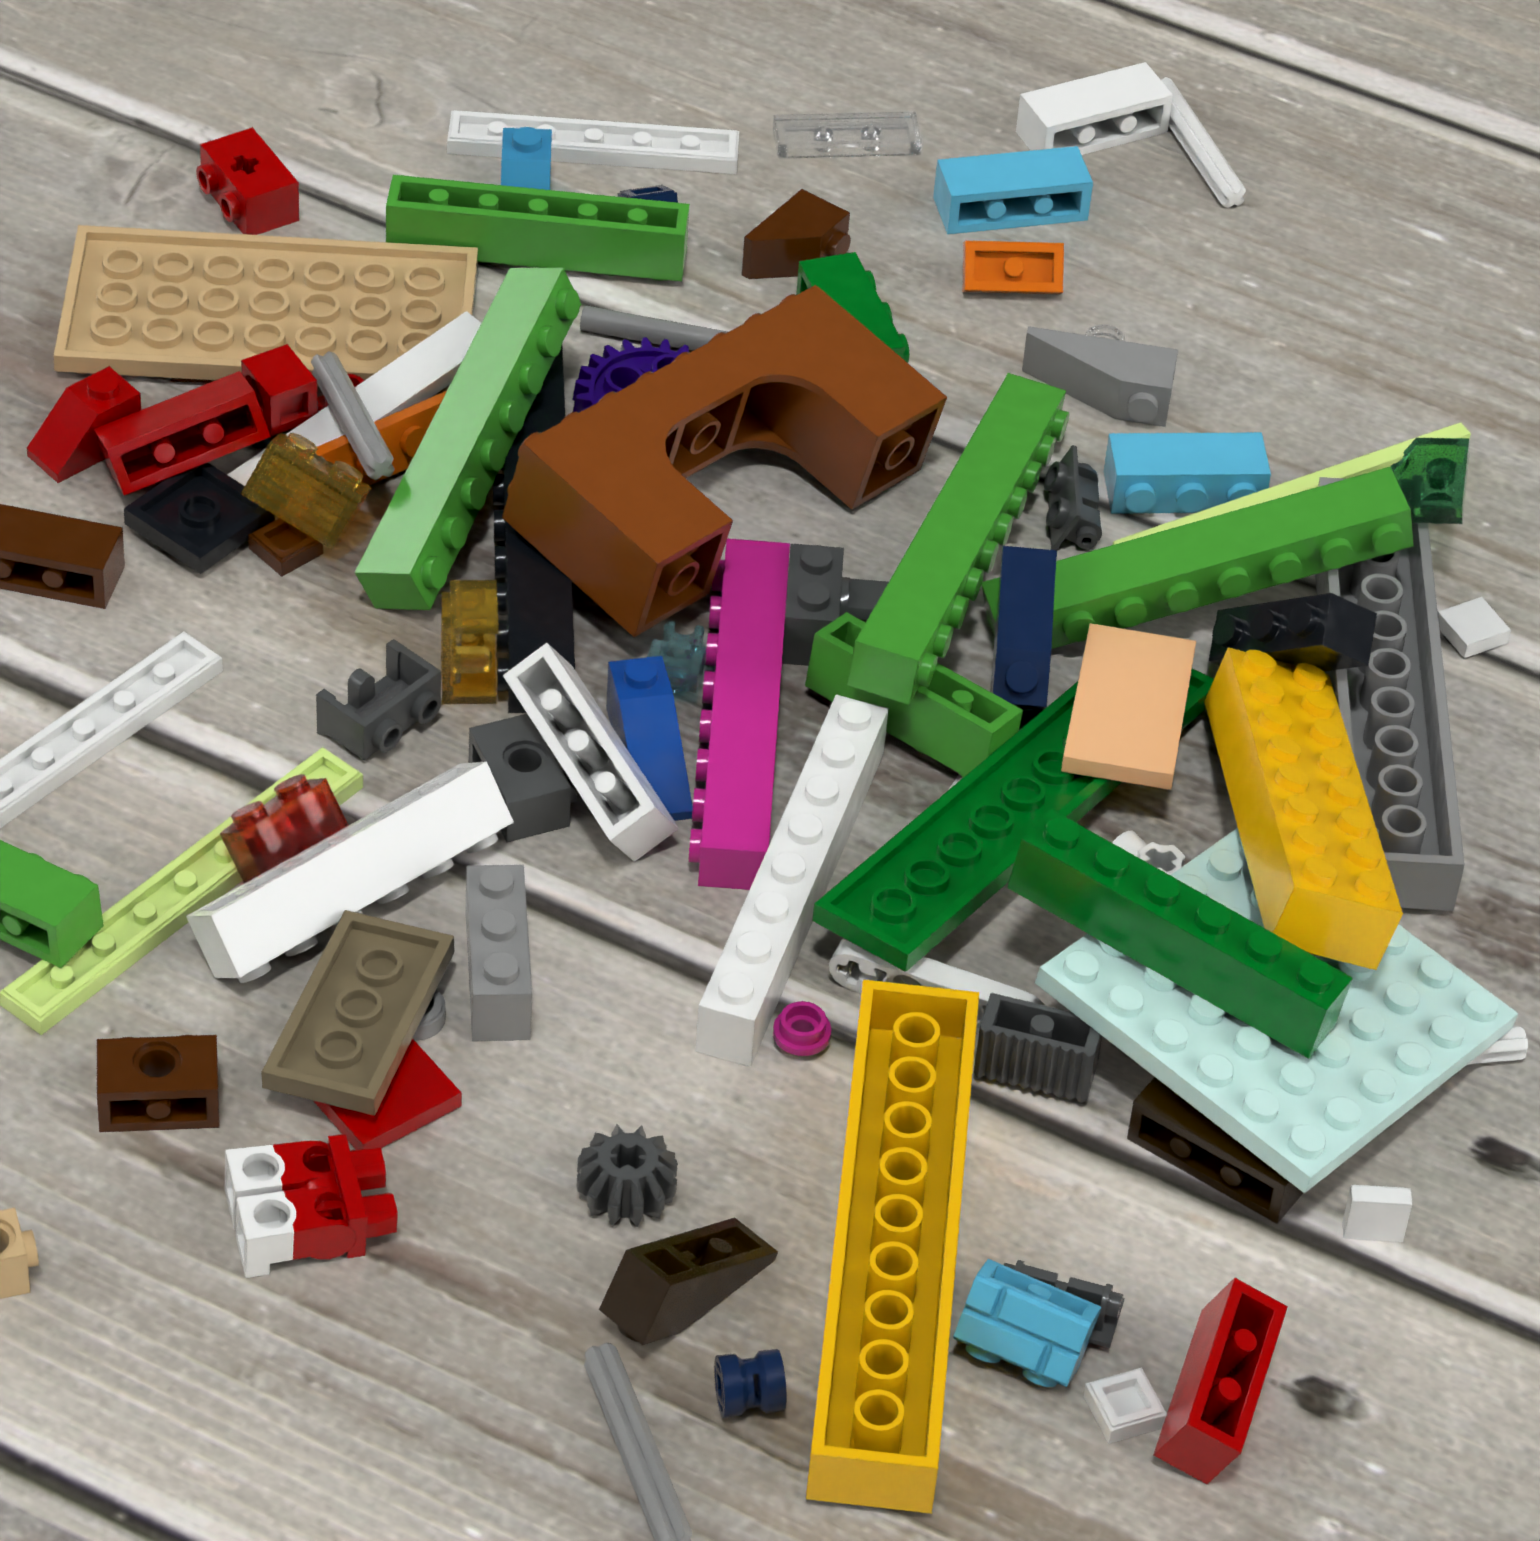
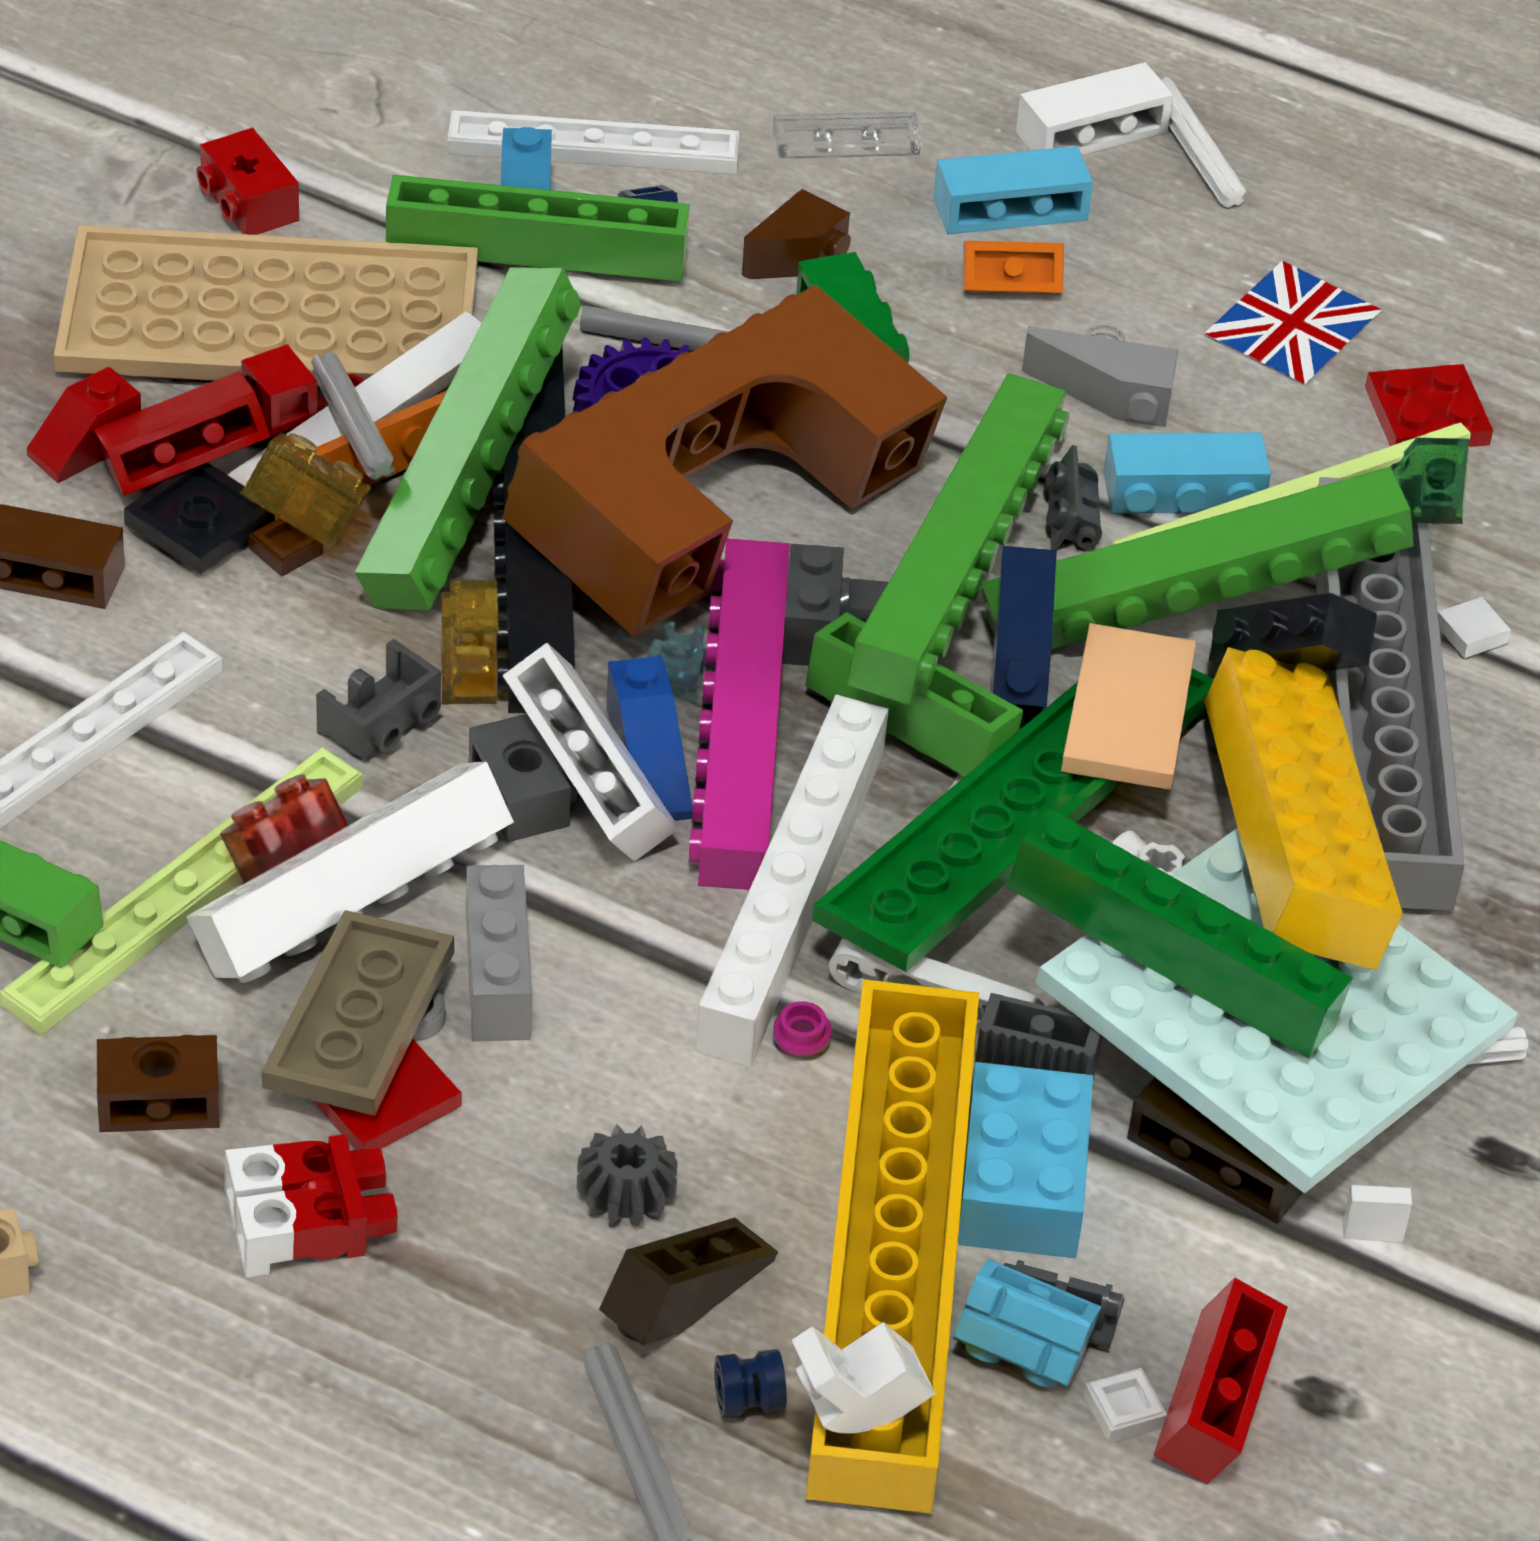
(864, 1382): none -> white brick
(1025, 1160): none -> medium azure brick
(1293, 322): none -> sticker
(1427, 400): none -> red plate

